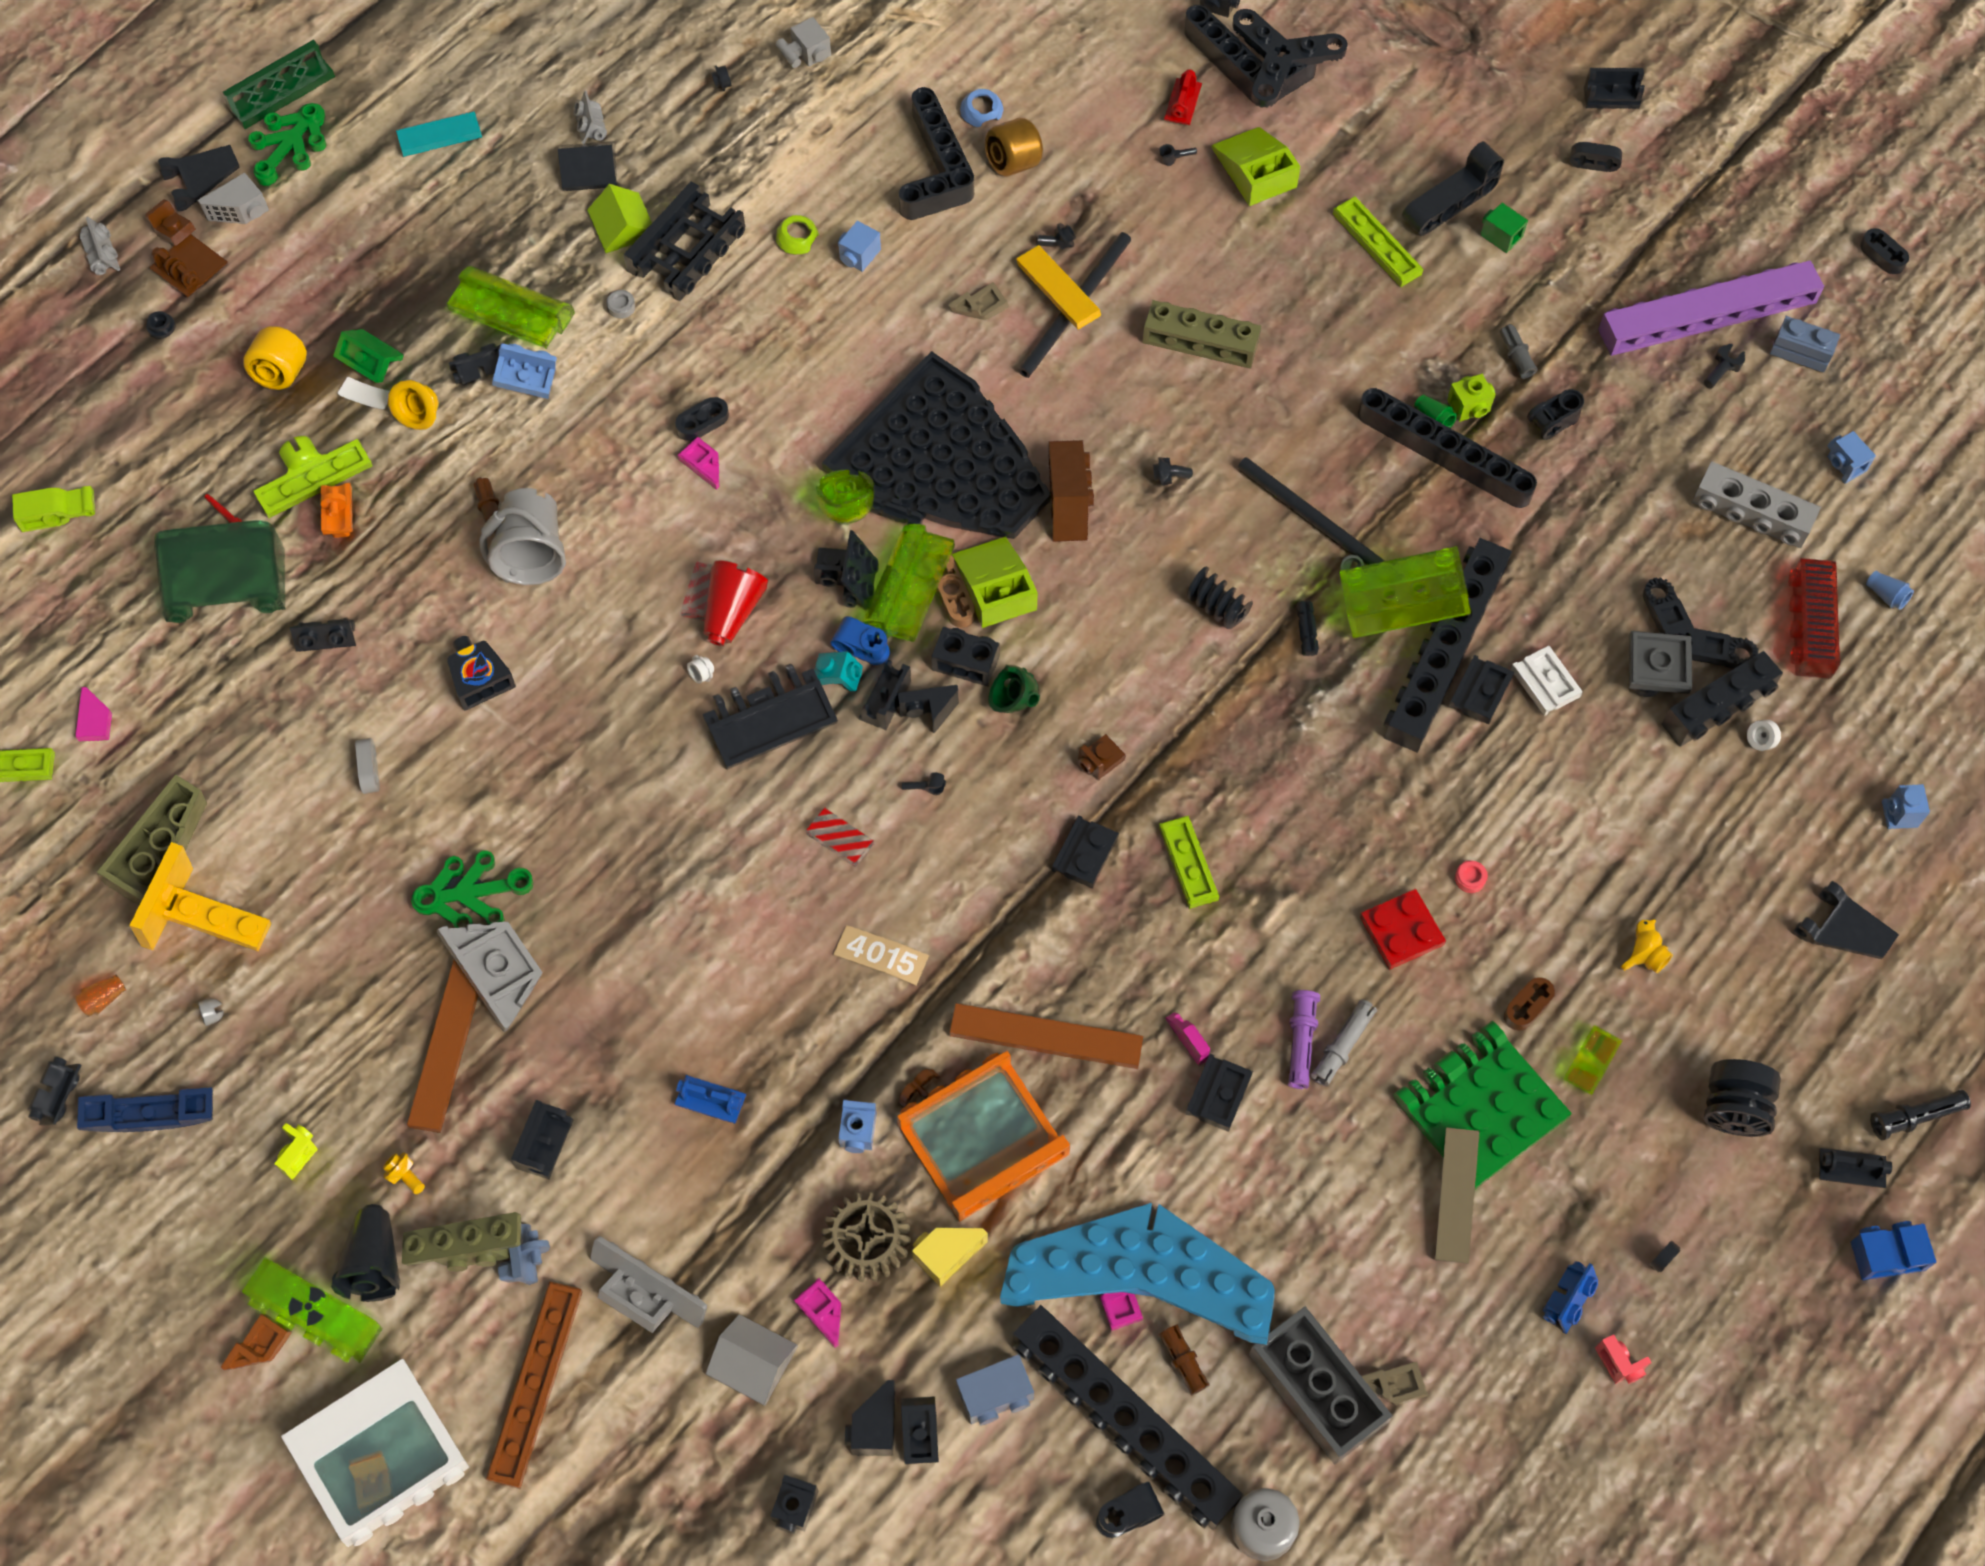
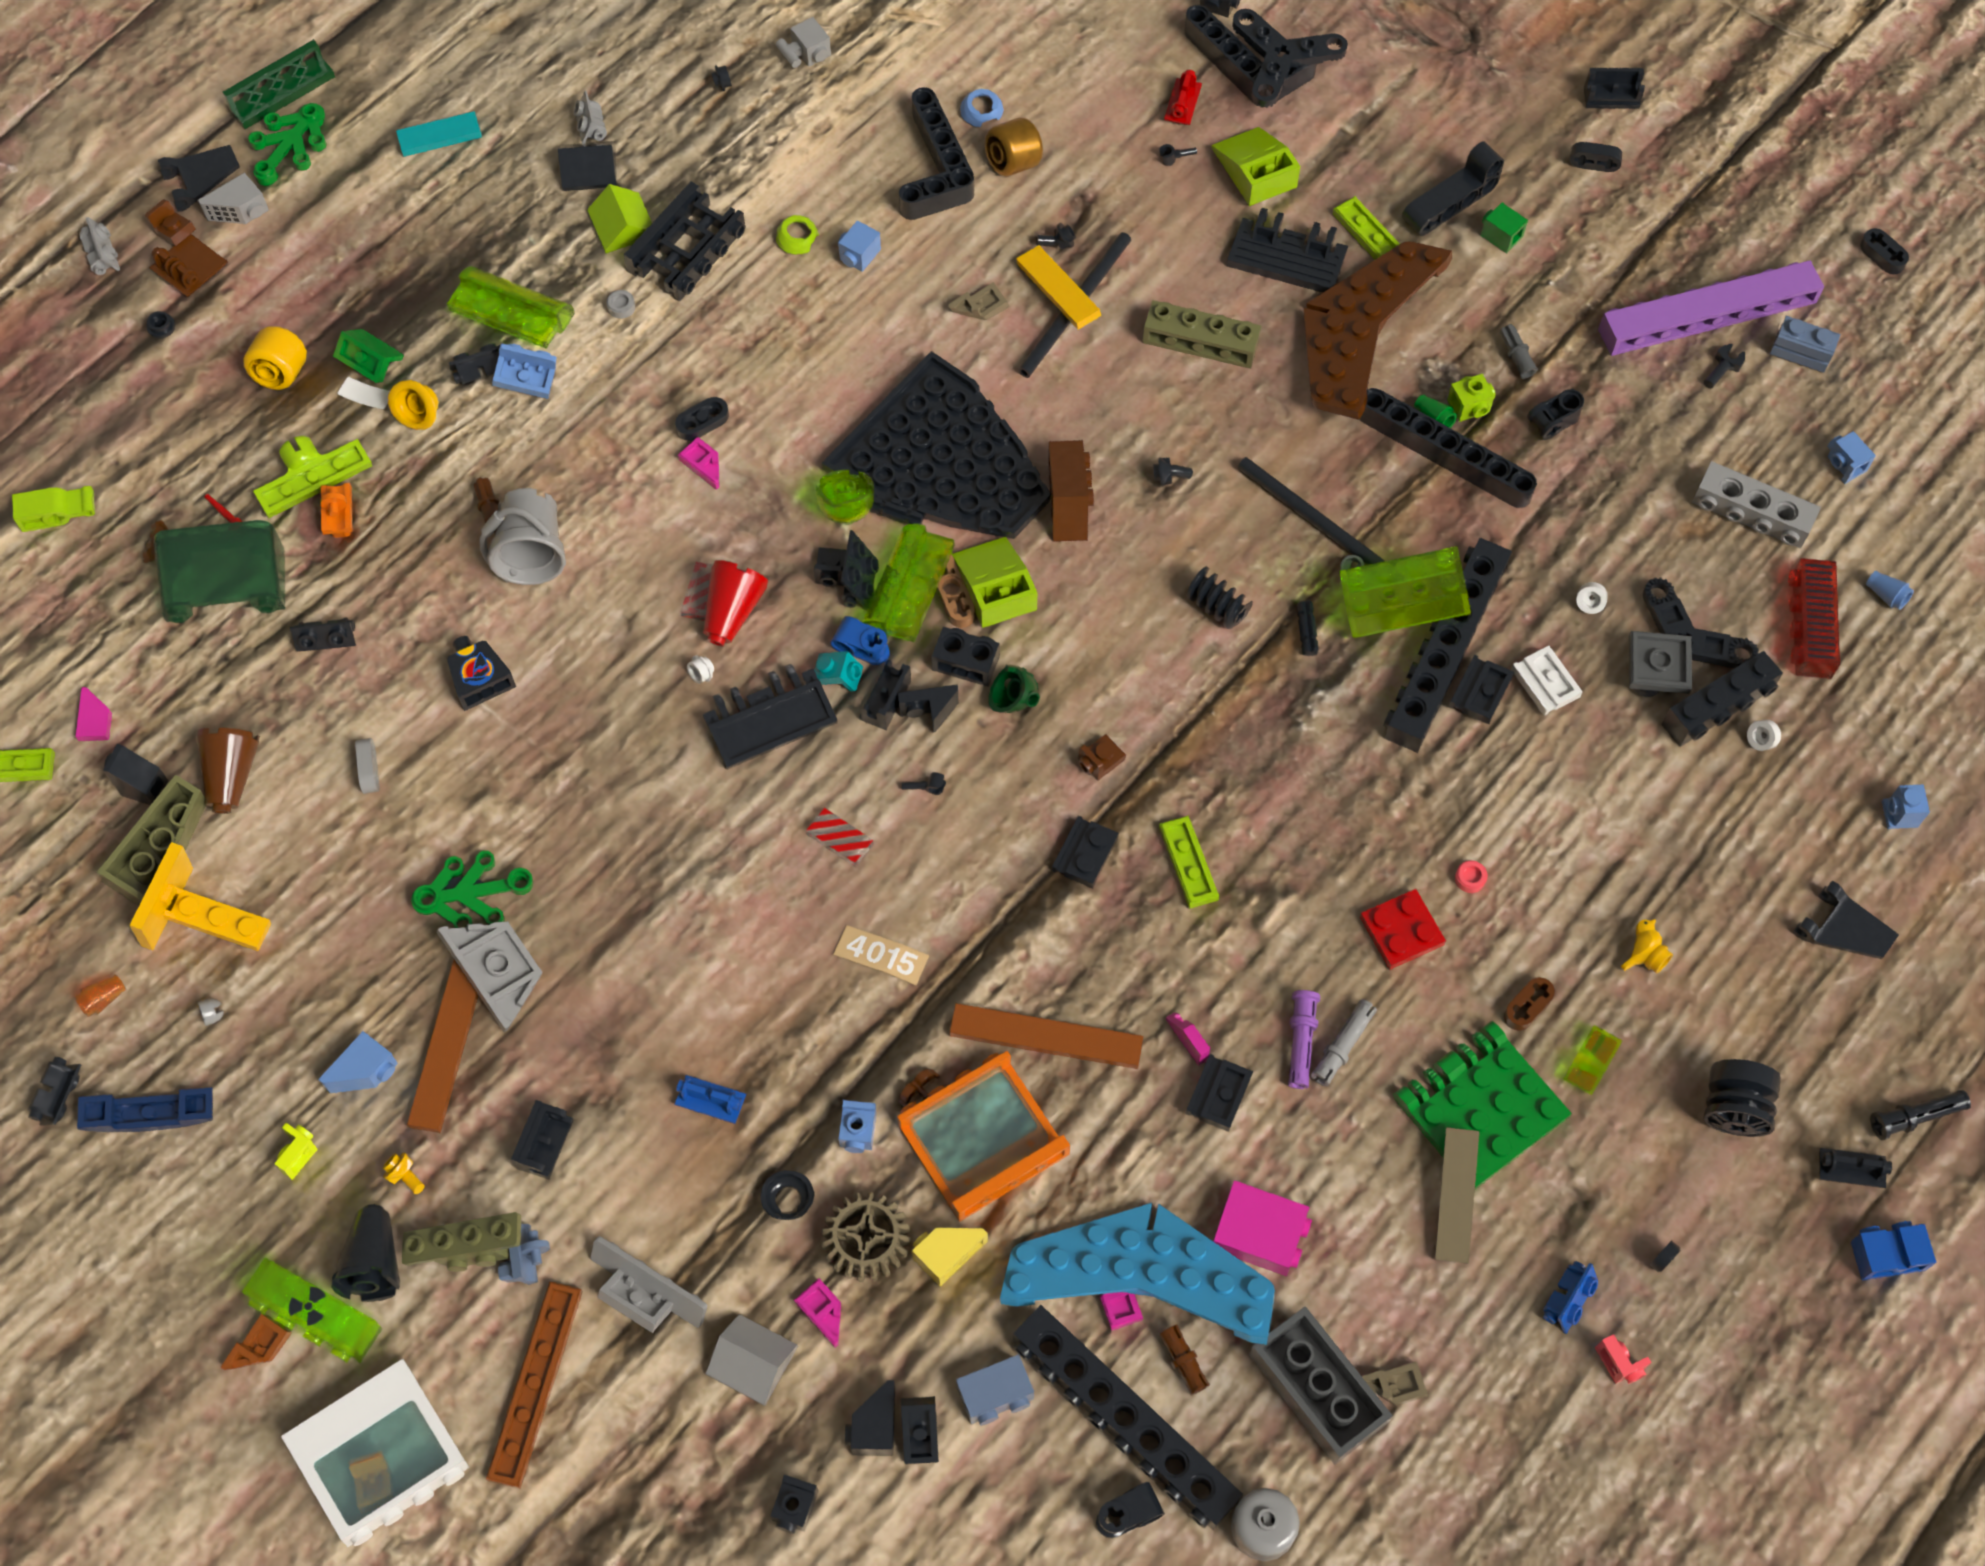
(134, 775): none -> black slope
(149, 553): none -> reddish brown piece
(225, 765): none -> reddish brown cone
(359, 1066): none -> medium blue slope
(782, 1180): none -> black piece
(1262, 1228): none -> dark pink brick
(1287, 257): none -> black hinge
(1348, 318): none -> reddish brown wing
(1591, 597): none -> white tile

